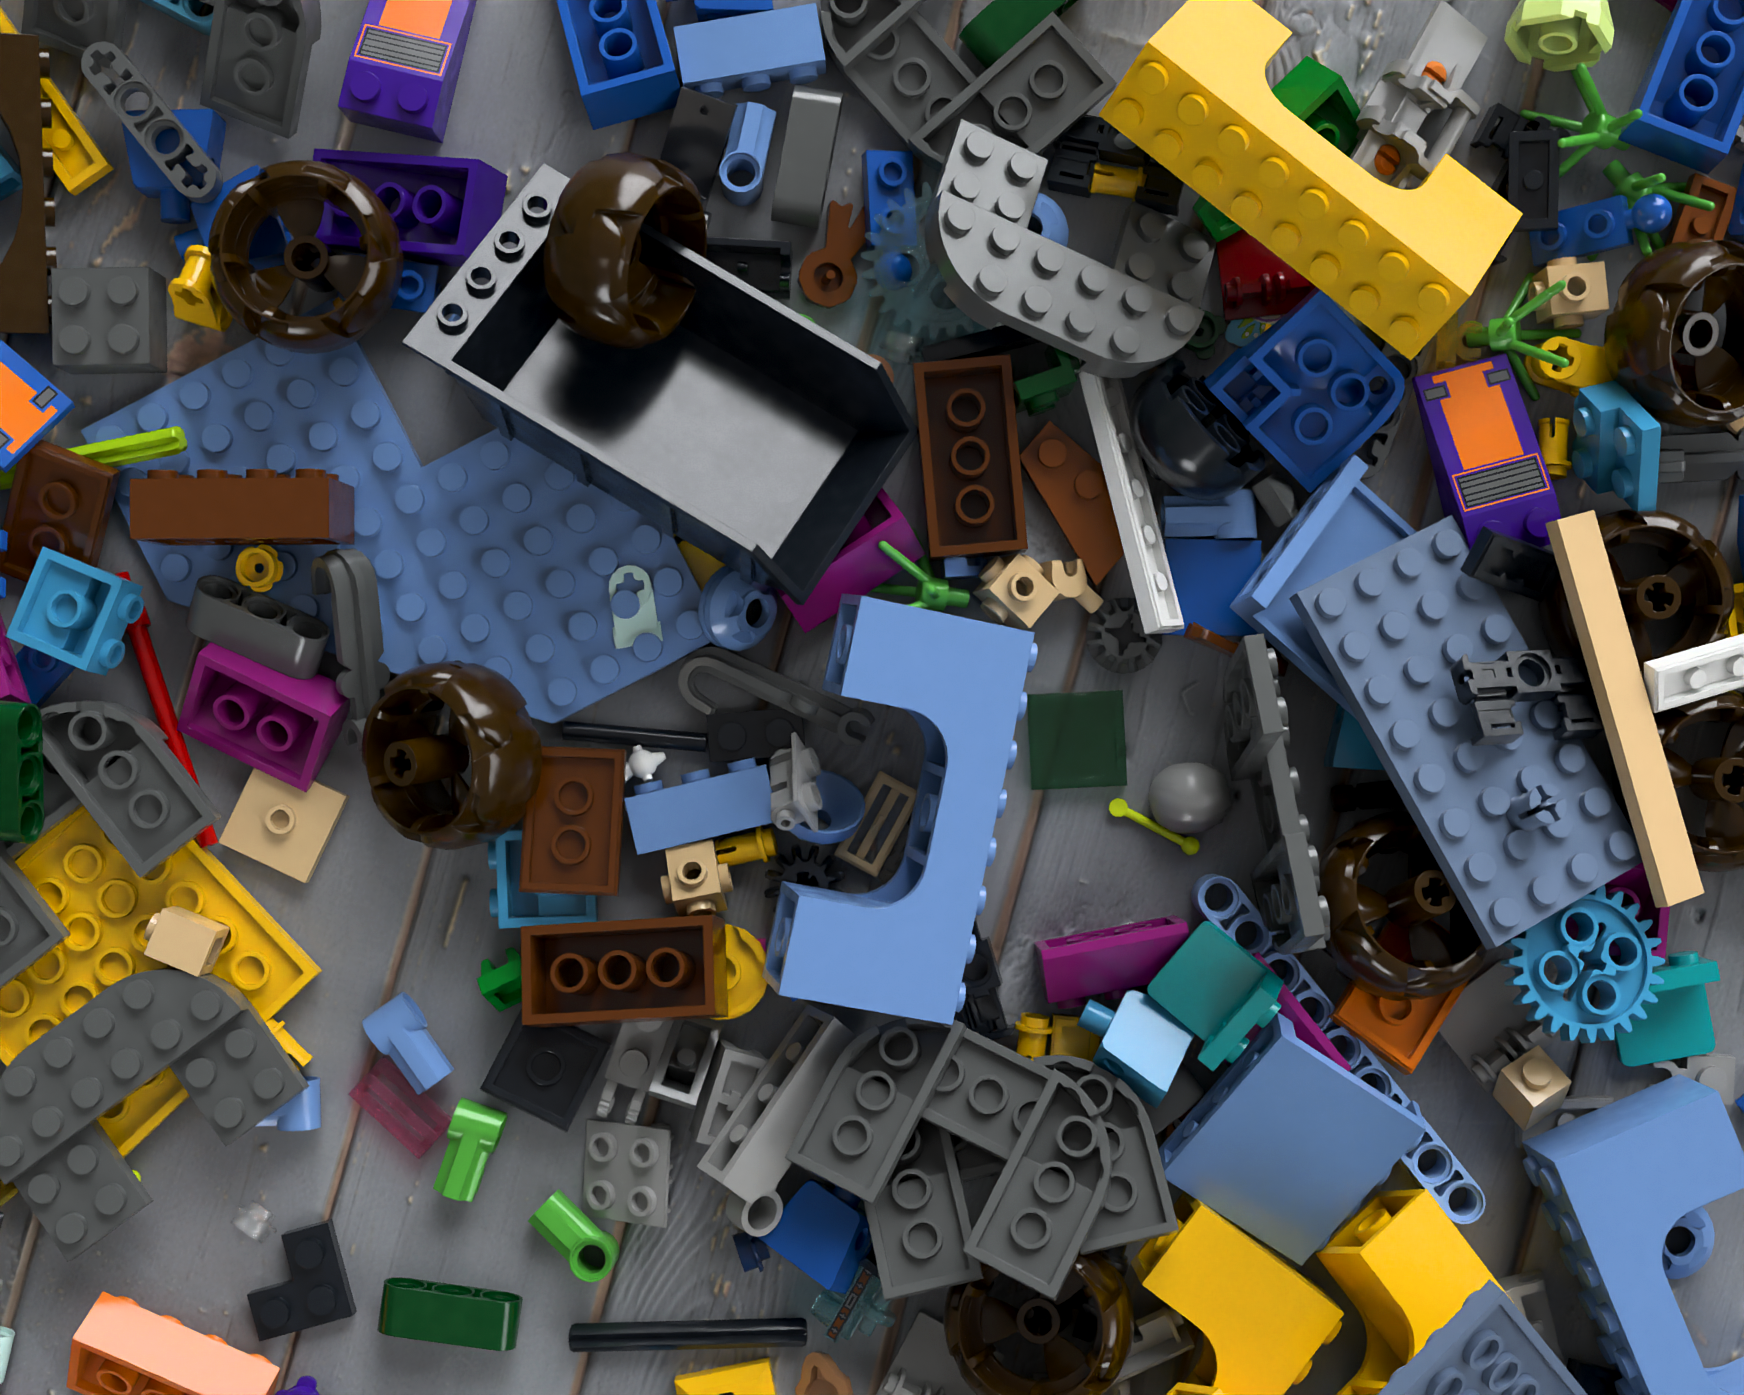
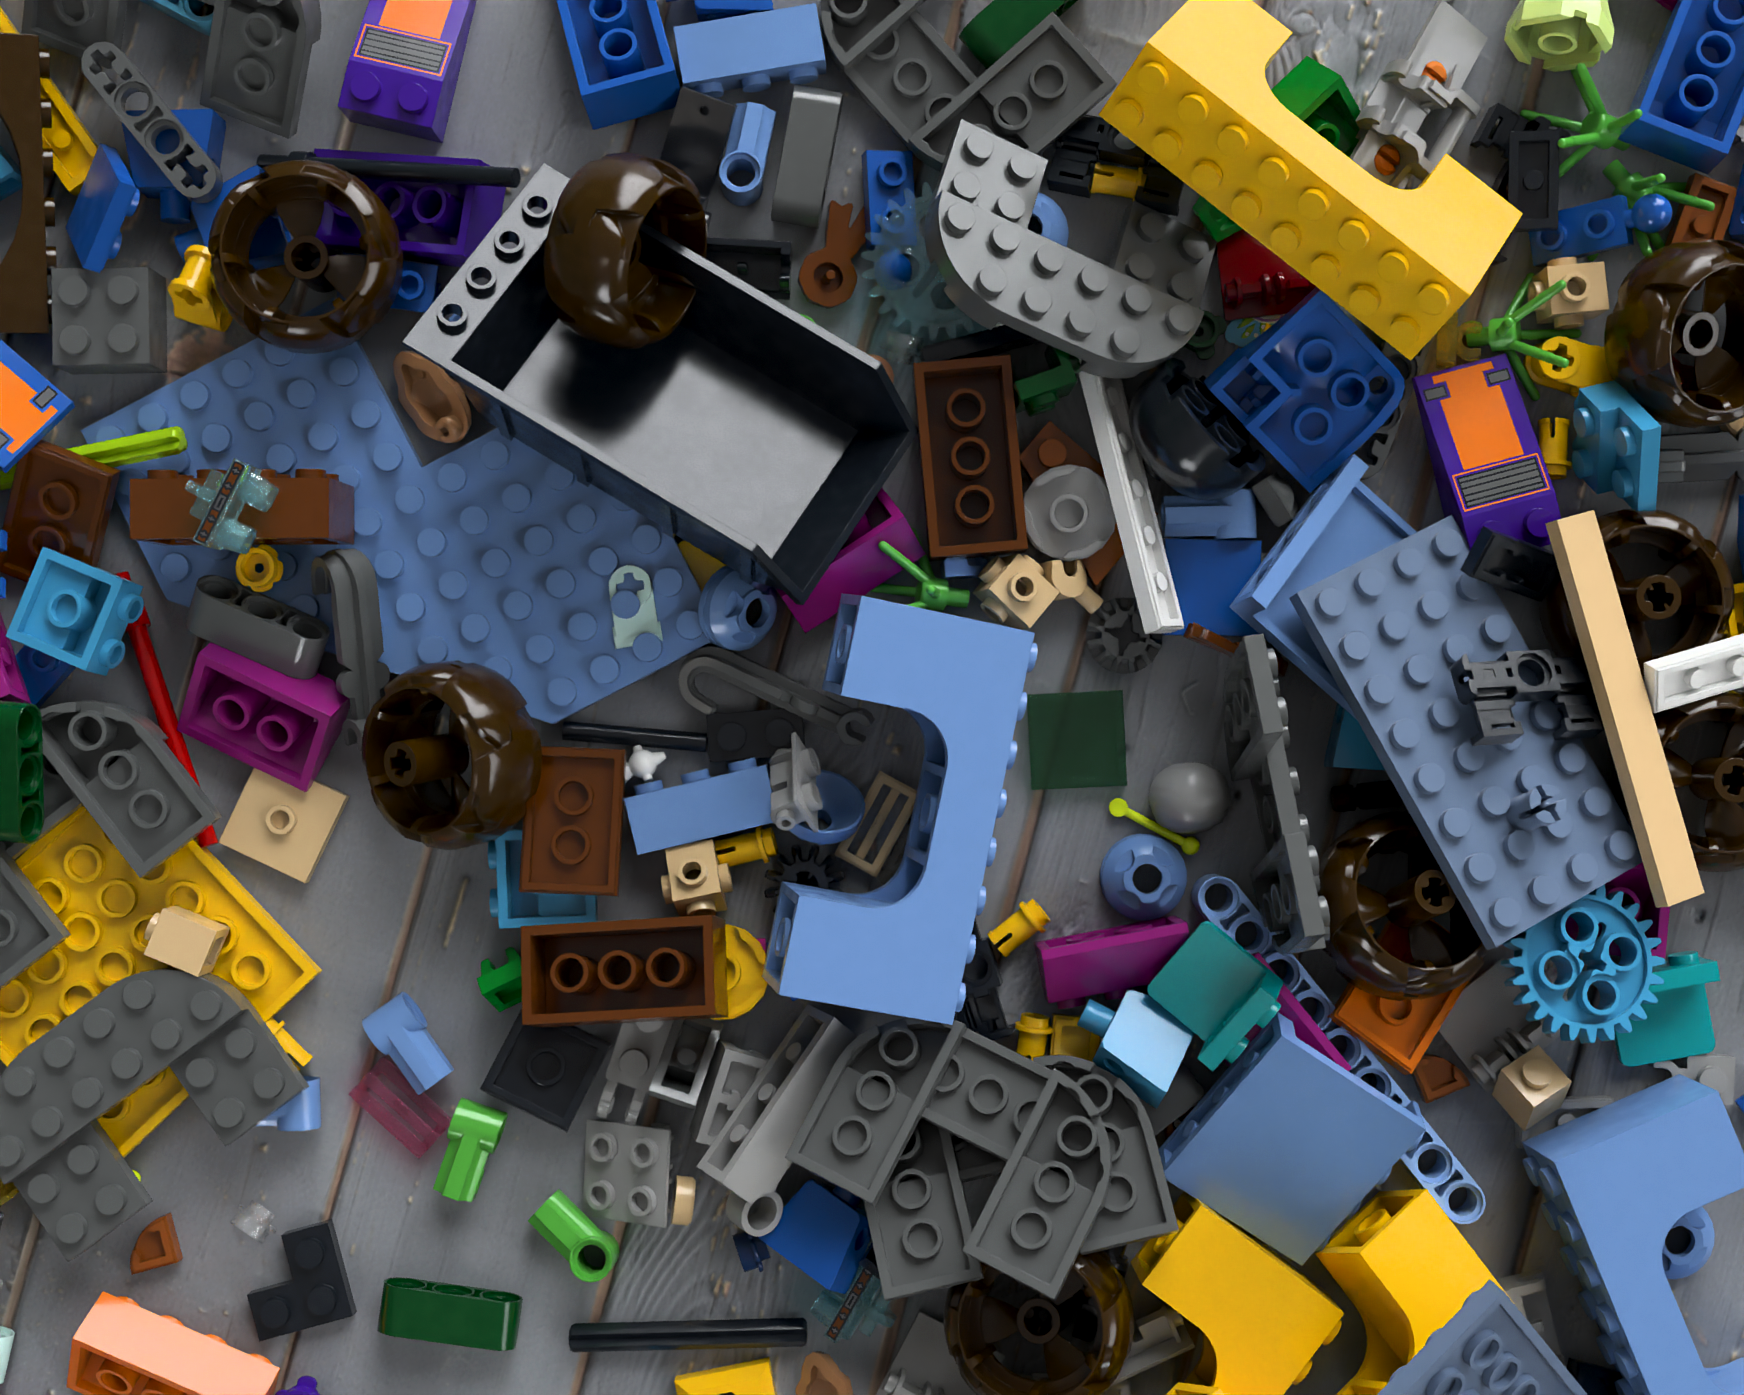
(101, 209): none -> blue tile
(156, 1246): none -> dark orange tile
(222, 501): none -> clear light blue hips
(409, 171): none -> black bar
(431, 398): none -> medium nougat arm
(683, 1200): none -> tan tile
(1021, 925): none -> yellow pin
(1069, 512): none -> light grey tile
(1125, 858): none -> medium blue piece
(1437, 1078): none -> dark orange tile

